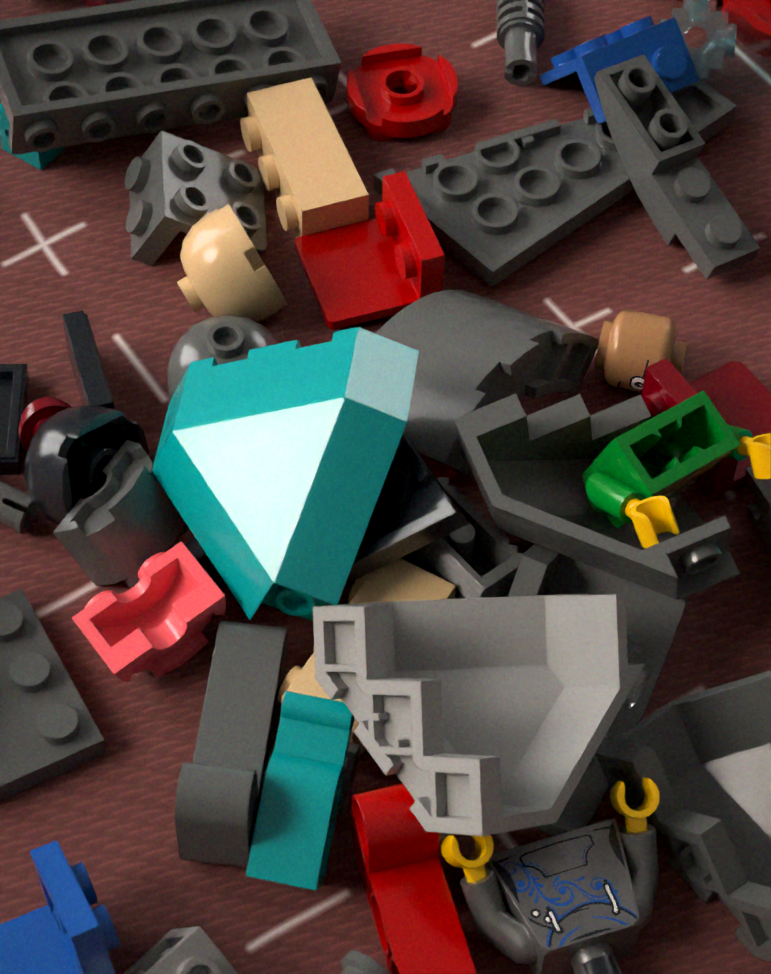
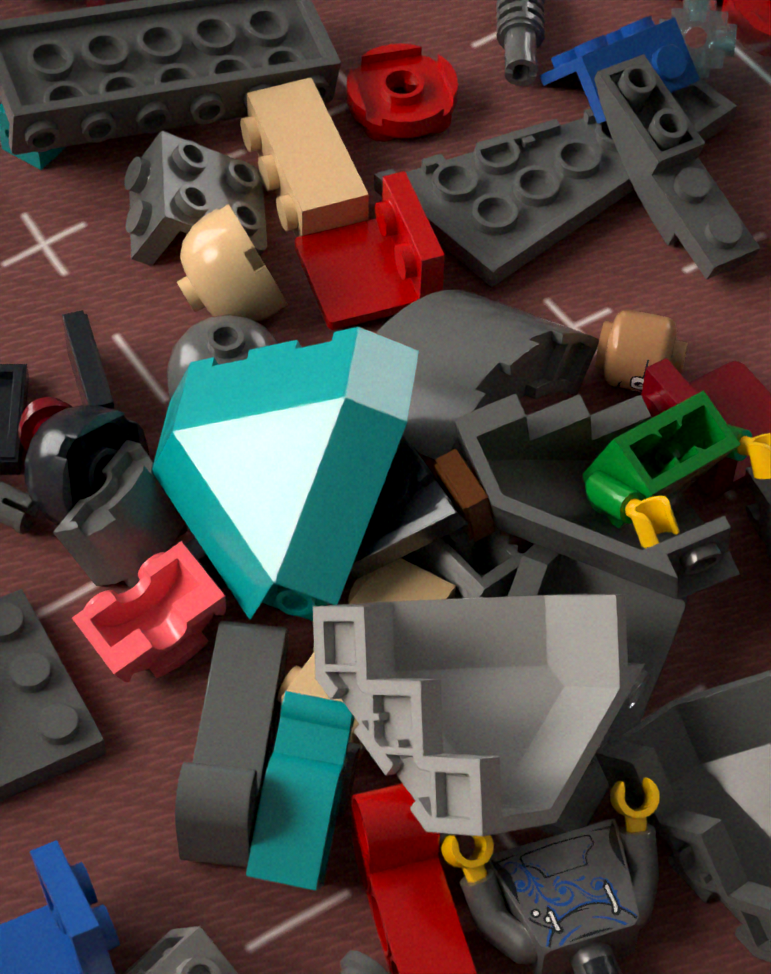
(466, 494): none -> reddish brown tile

